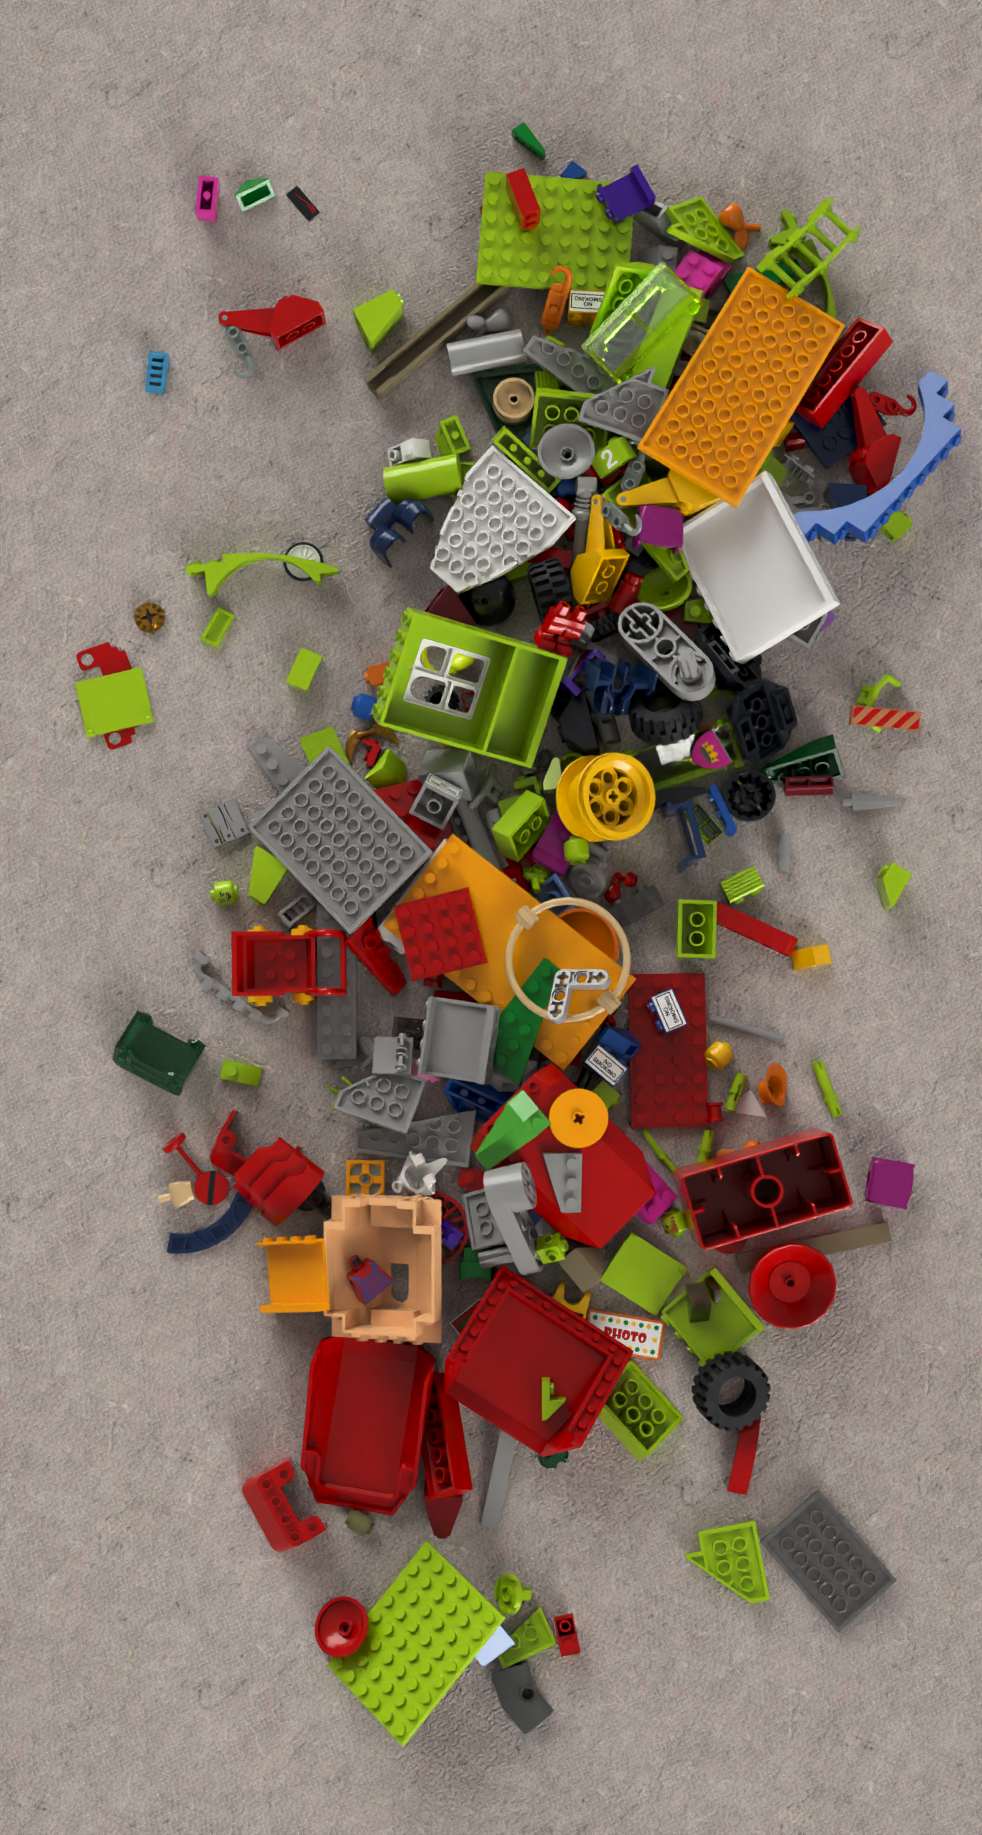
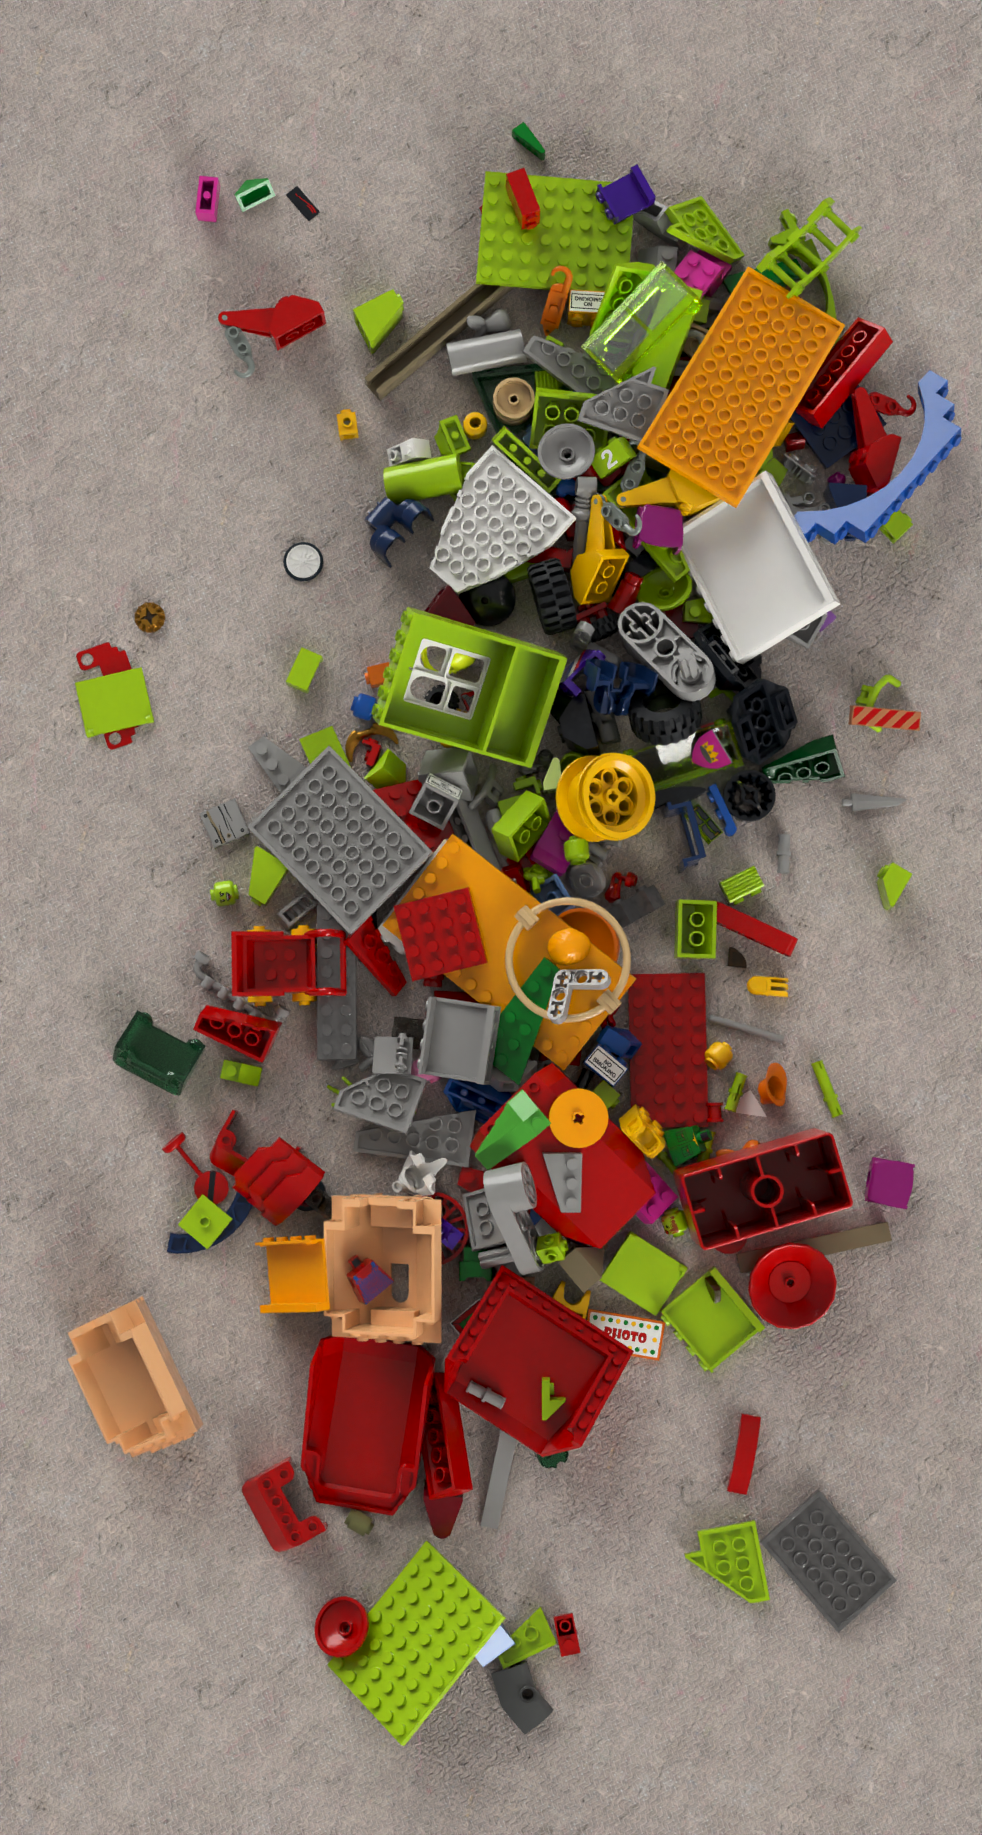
(132, 1381): none -> light nougat panel
(150, 371): dark azure slope -> none
(179, 1193): tan piece -> none
(205, 1221): none -> lime plate
(217, 627): lime tile -> none
(218, 572): lime slope -> none
(239, 1031): none -> red wedge
(347, 431): none -> yellow brick
(365, 1177): light orange piece -> none
(472, 420): none -> yellow head
(485, 1394): none -> light grey pin
(510, 1593): lime tile -> none
(559, 628): red hips -> none
(568, 946): none -> light orange piece
(573, 171): blue tile -> none
(638, 1412): lime slope -> none
(643, 1131): none -> yellow brick
(667, 1011): brick -> none
(686, 1143): none -> green torso
(698, 1302): clear smoke slope -> none
(733, 218): orange piece -> none
(736, 959): none -> dark brown tile
(746, 1406): black tyre -> none
(768, 986): none -> yellow arm
(808, 785): dark red piece -> none
(811, 957): yellow slope -> none
(837, 478): none -> magenta plate

